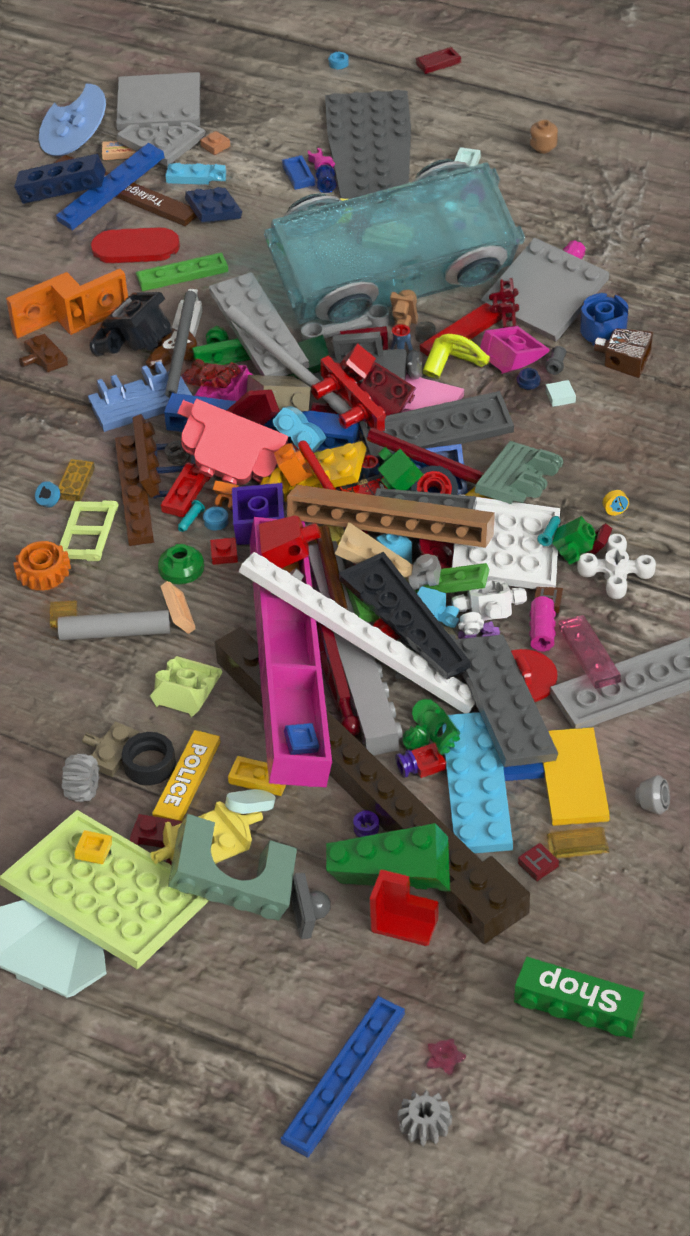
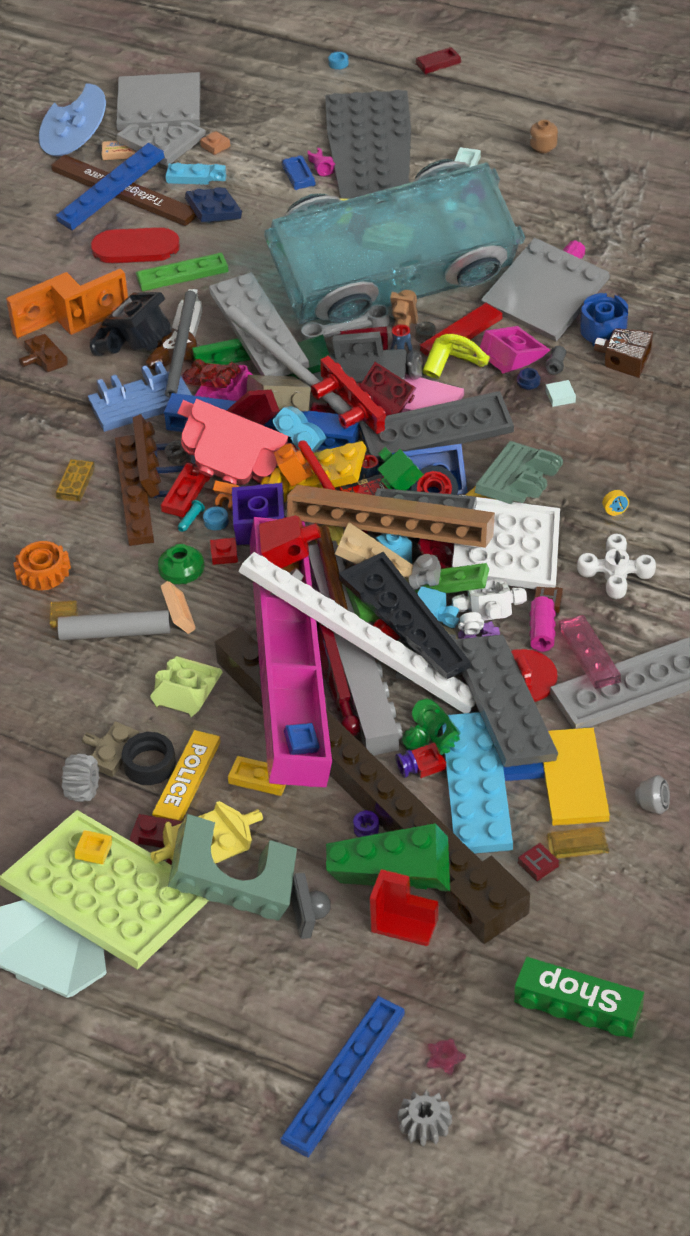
(47, 494): dark azure tile -> none
(60, 178): dark blue brick -> none
(71, 528): yellowish green window -> none
(216, 334): green plate -> none
(250, 801): light aqua tile -> none
(325, 175): clear blue bush -> none
(357, 363): red slope -> none
(423, 455): dark red axle -> none
(504, 307): dark red piece -> none
(546, 537): teal piece -> none
(574, 539): green brick -> none
(601, 539): dark red tile -> none

